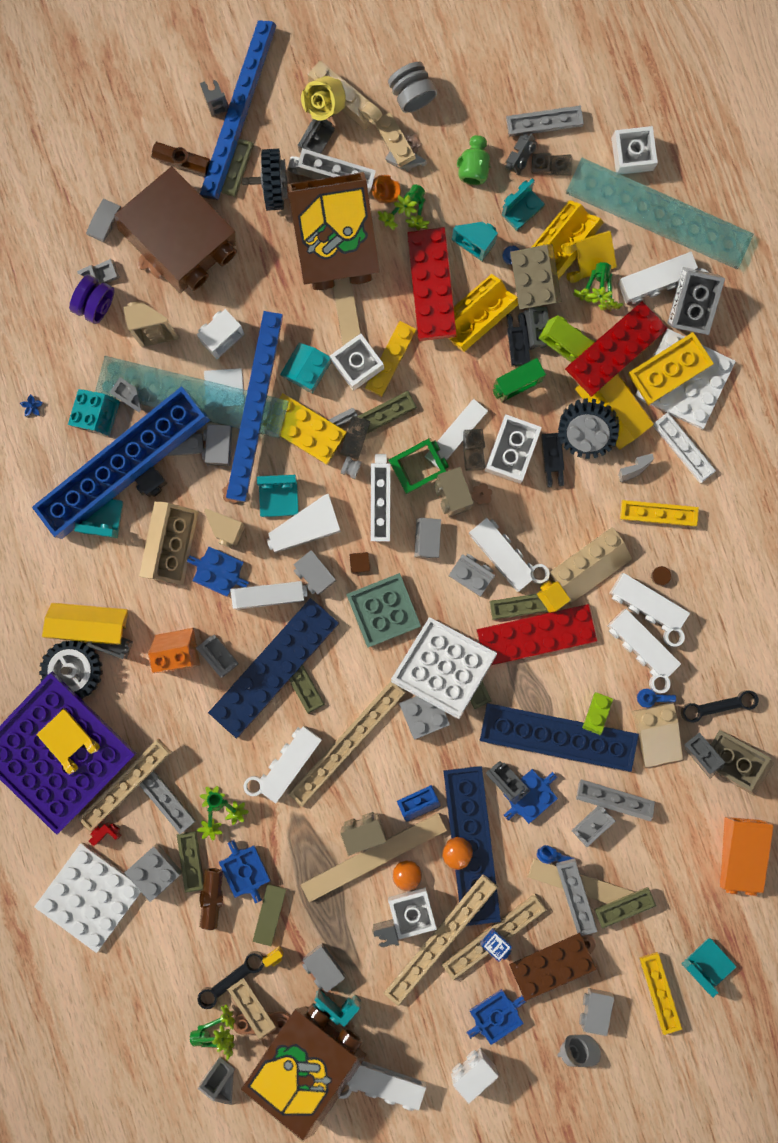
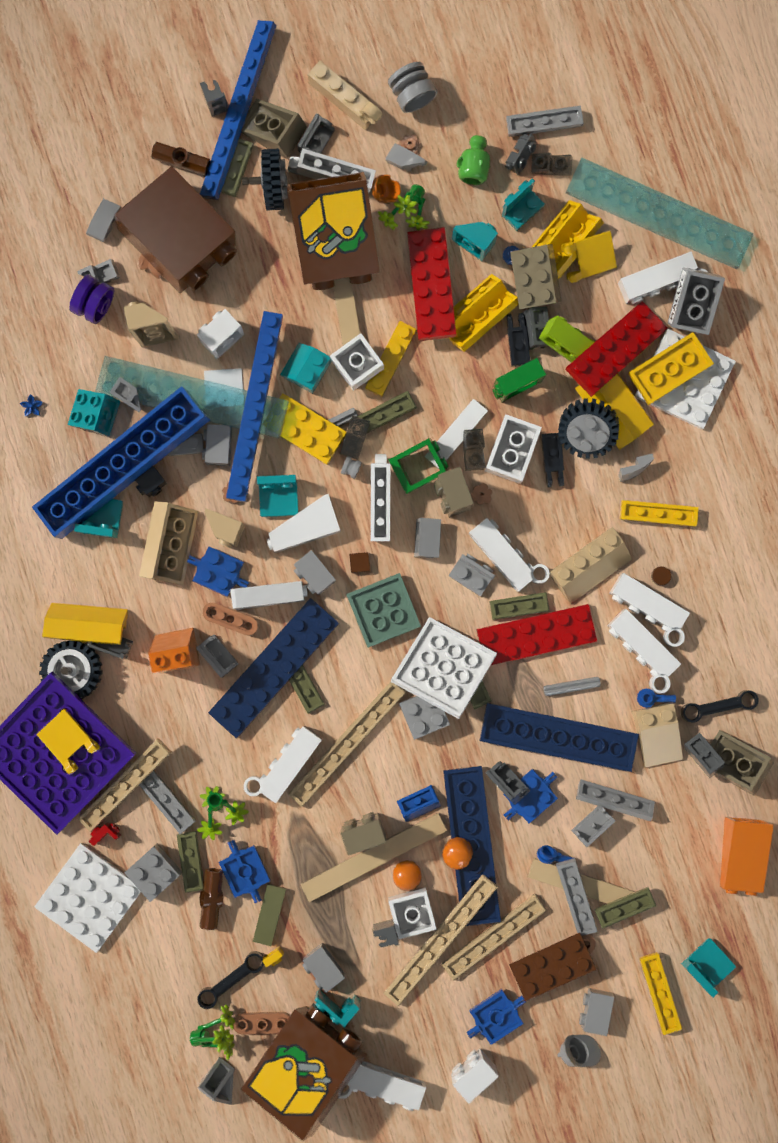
(222, 615): none -> nougat plate
(251, 1009): tan plate -> none
(273, 126): none -> dark tan slope
(323, 98): light yellow brick -> none
(395, 140): tan plate -> none
(496, 945): brick -> none
(553, 596): yellow brick -> none
(571, 686): none -> light grey axle
(597, 713): lime plate -> none
(602, 274): plant -> none
(634, 150): white brick -> none
(684, 448): white tile -> none

